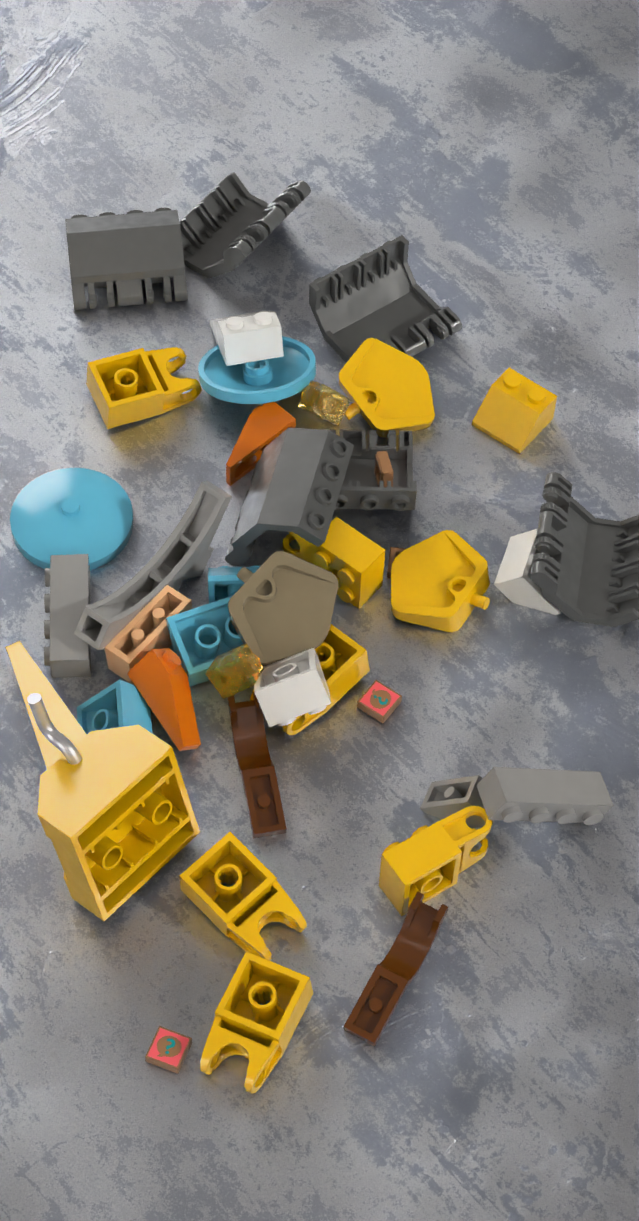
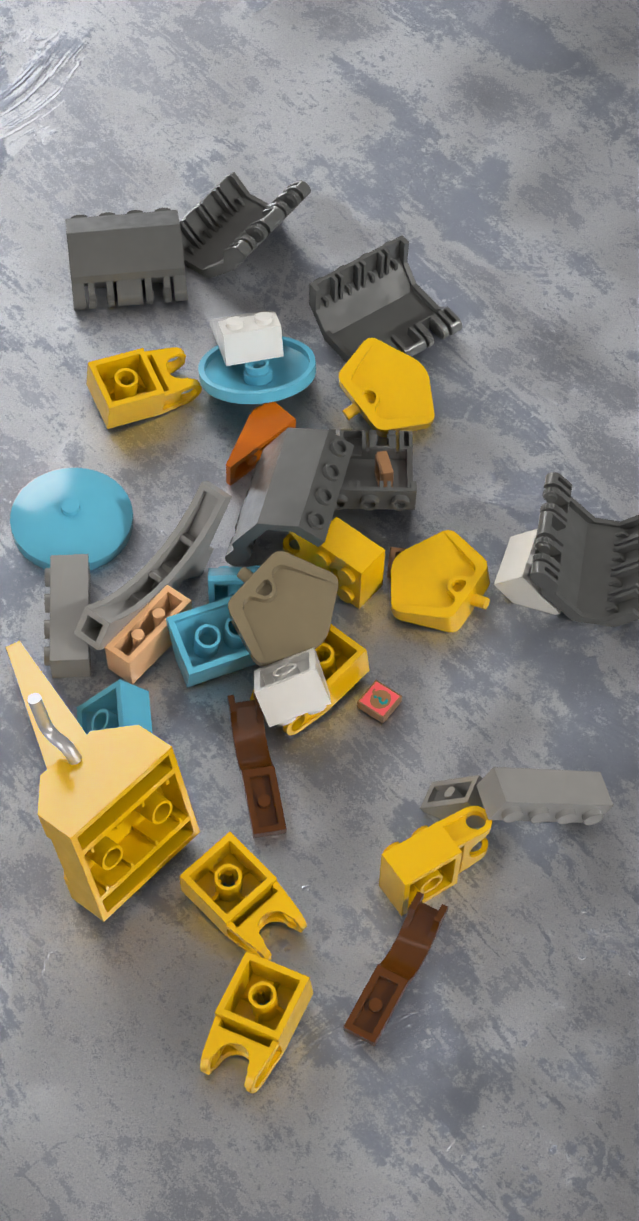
(168, 695): orange slope -> none
(168, 1049): tile -> none
(234, 671): clear yellow brick -> none
(324, 402): clear yellow brick -> none
(515, 410): yellow slope -> none

